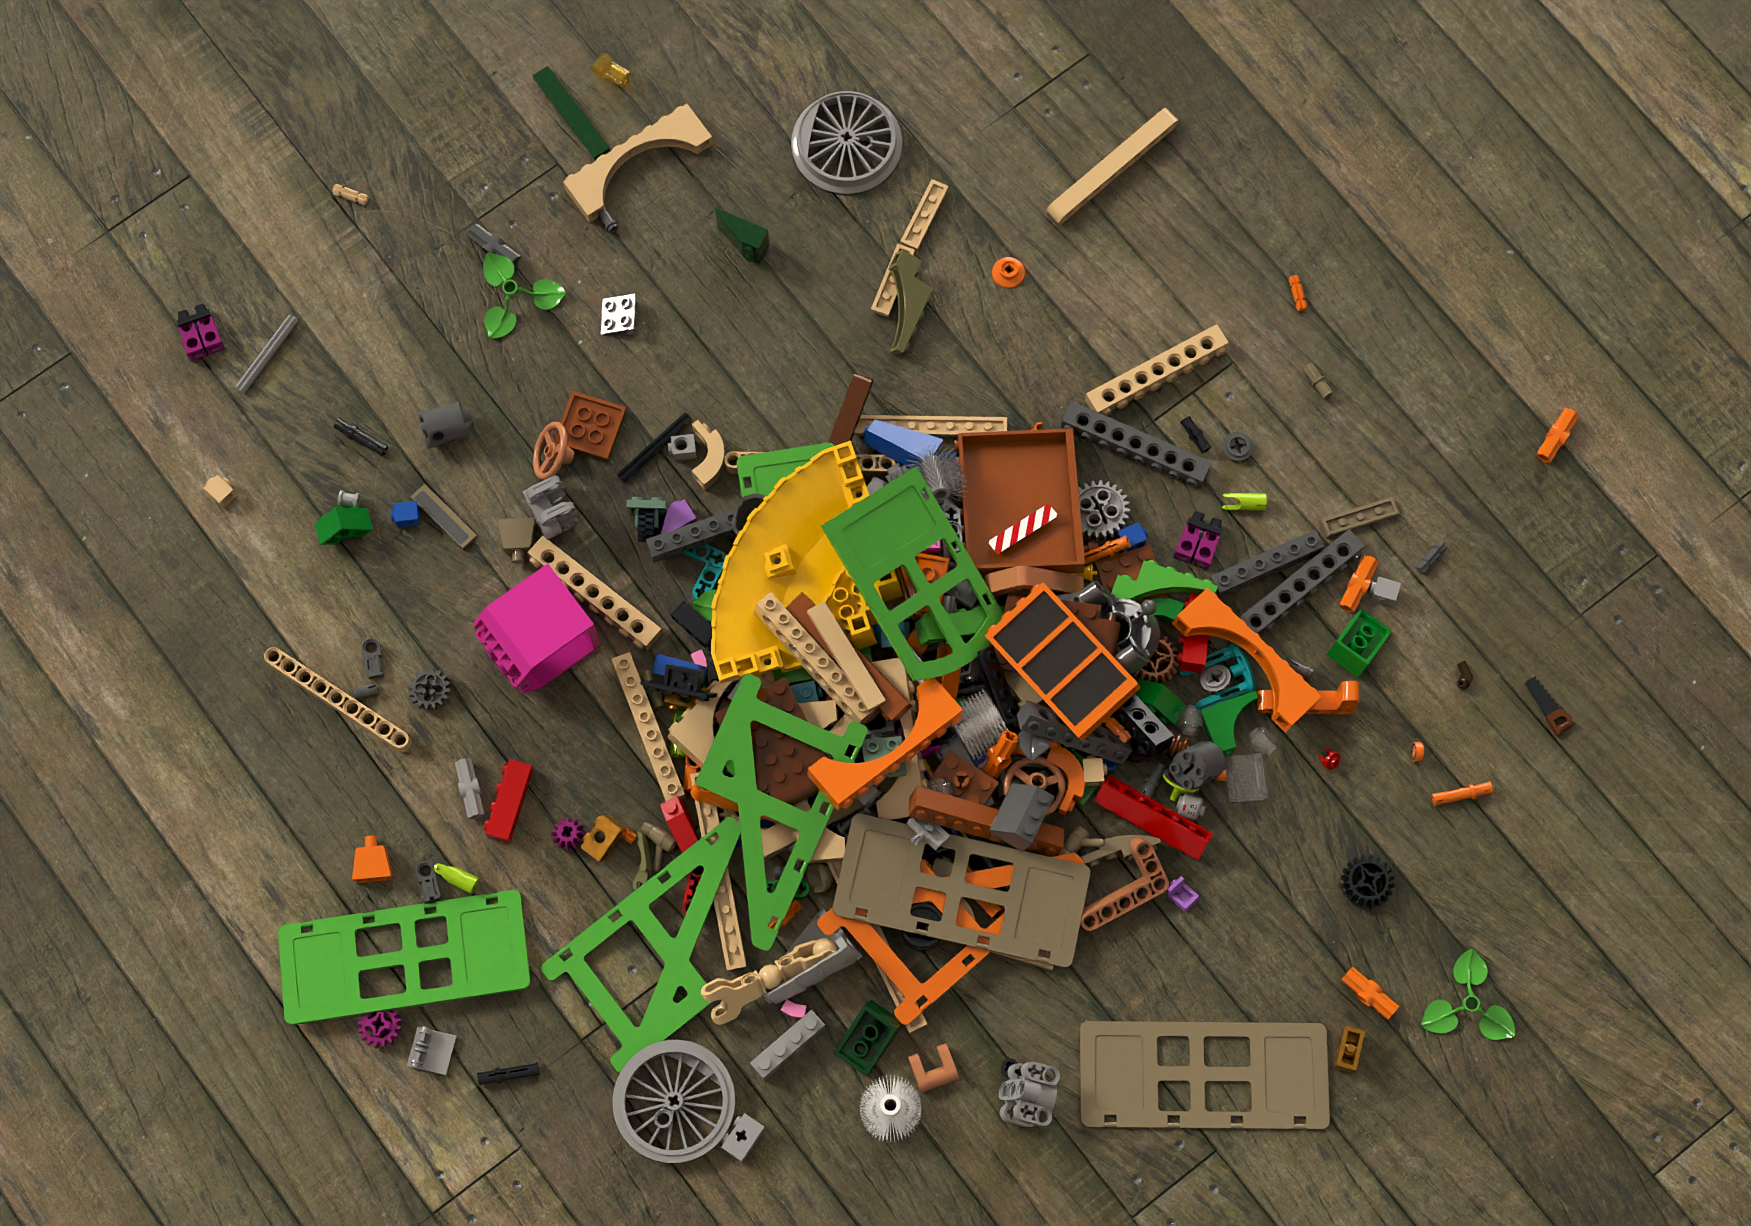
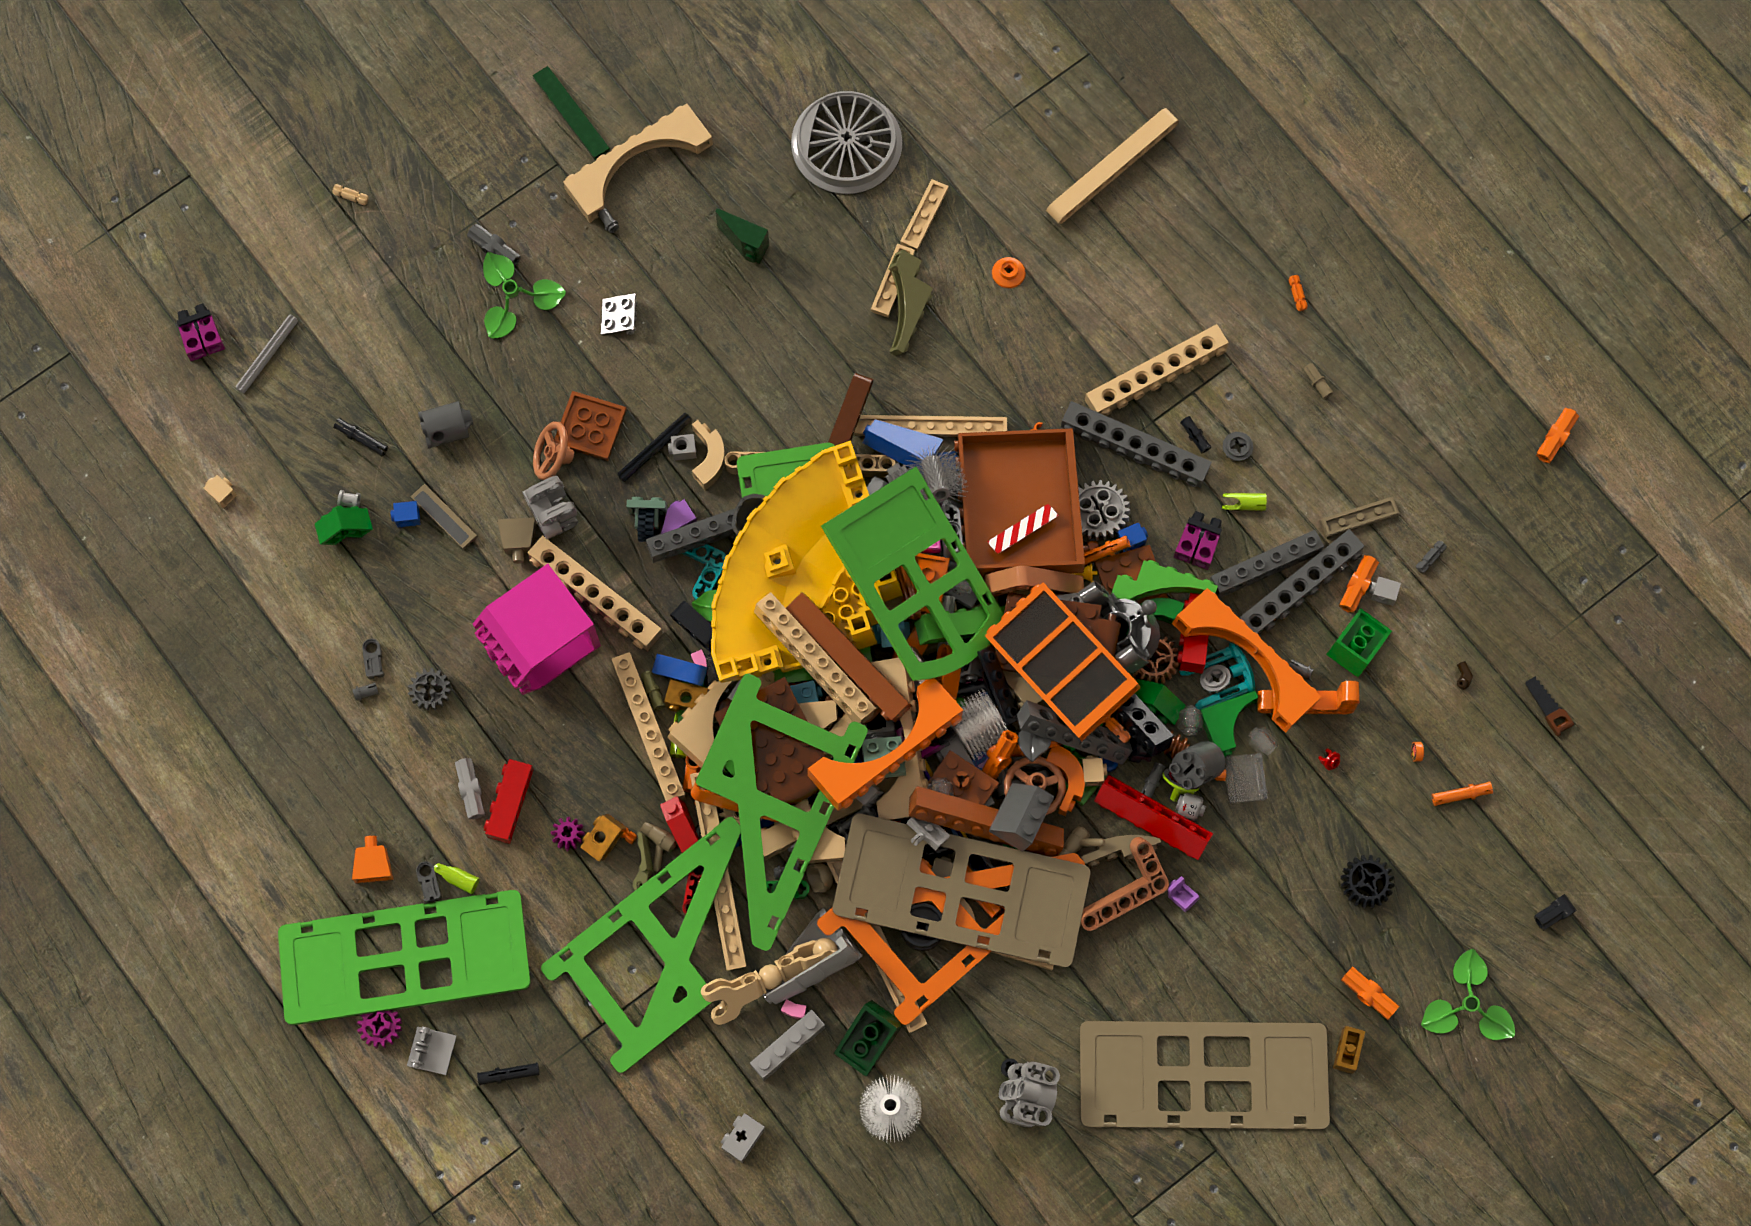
(331, 693): tan beam -> none
(606, 67): clear yellow piece -> none
(681, 680): black bracket -> none
(698, 1059): light grey piece -> none
(794, 907): orange axle -> none
(846, 656): tan tile -> none
(938, 1076): nougat connector -> none
(1558, 910): none -> black piece

